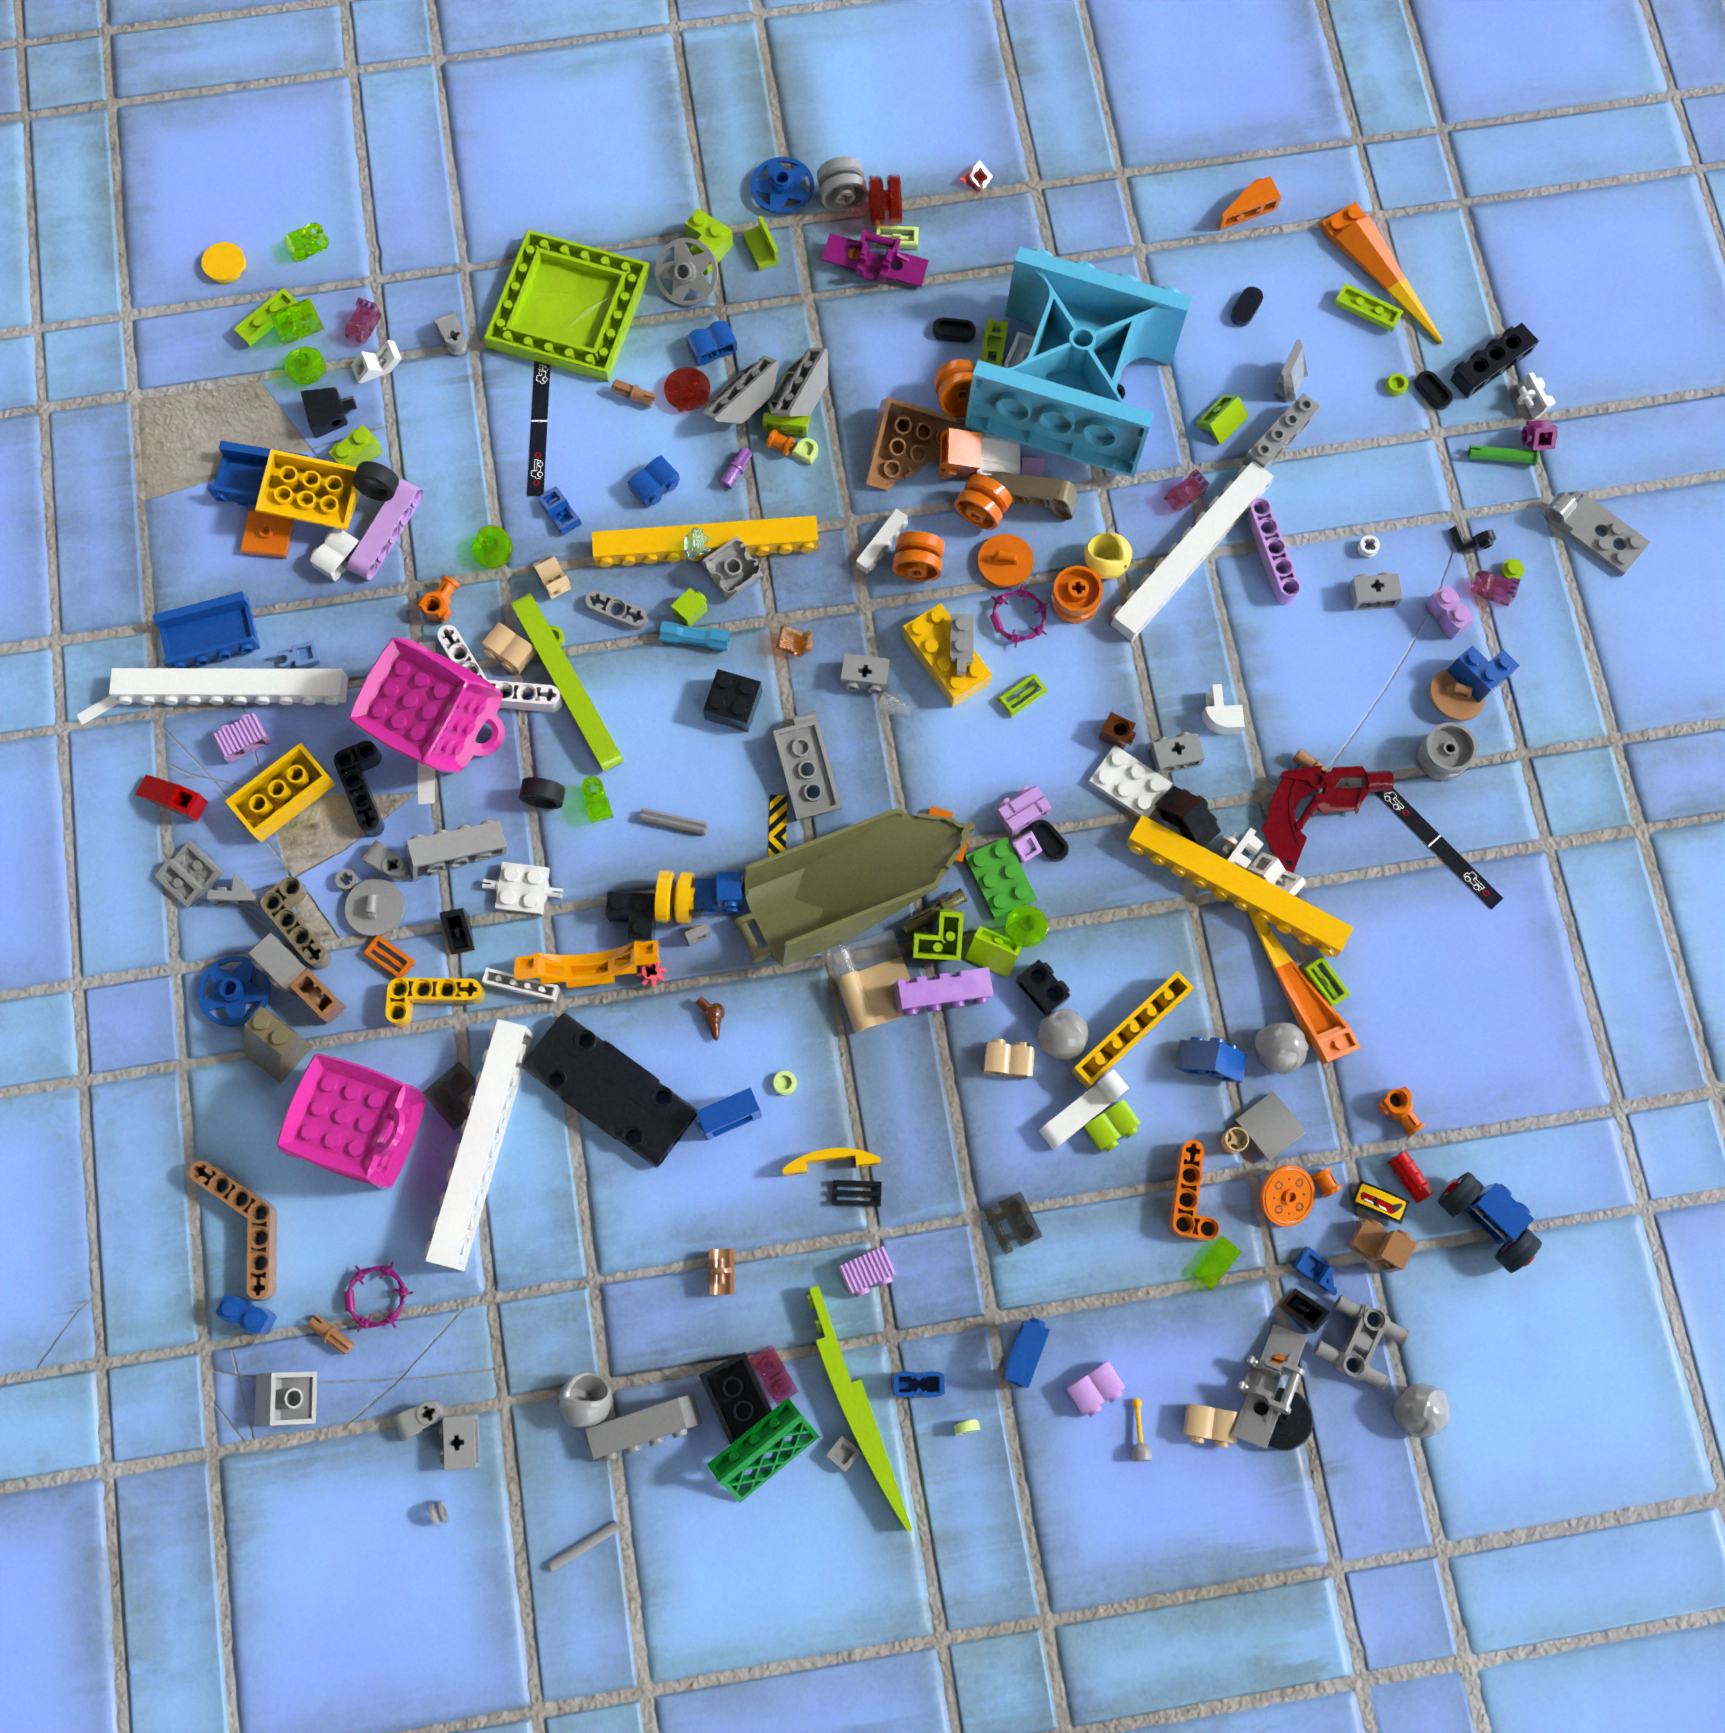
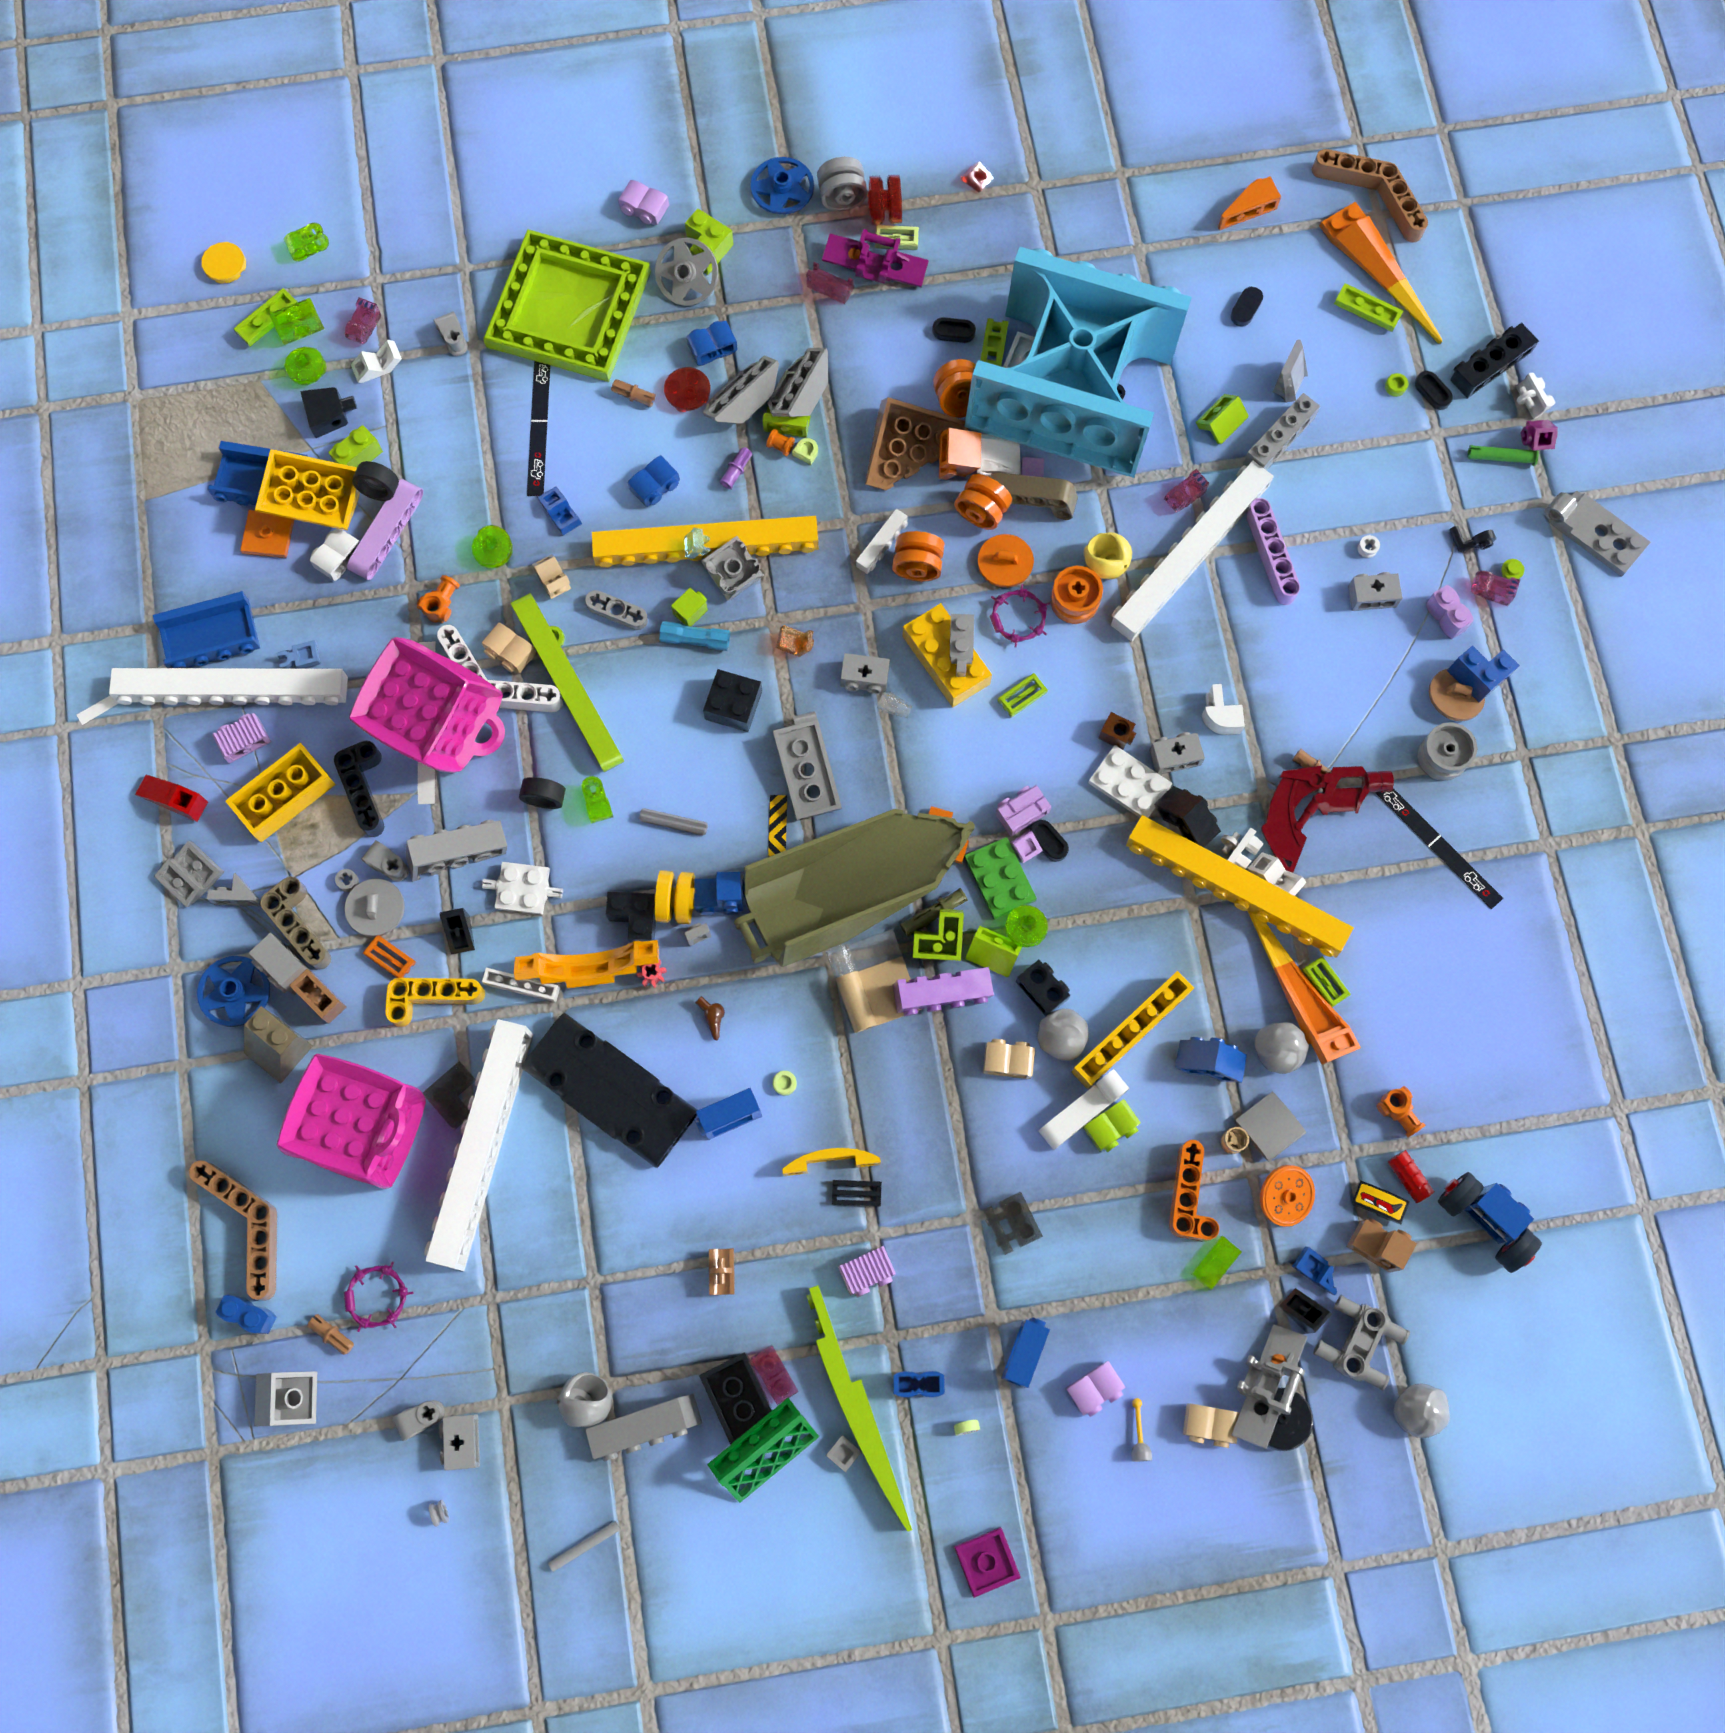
(643, 202): none -> lavender brick
(762, 245): lime panel -> none
(829, 284): none -> clear pink hinge
(987, 1562): none -> magenta tile
(1326, 1182): orange bush -> none
(1378, 176): none -> medium nougat beam

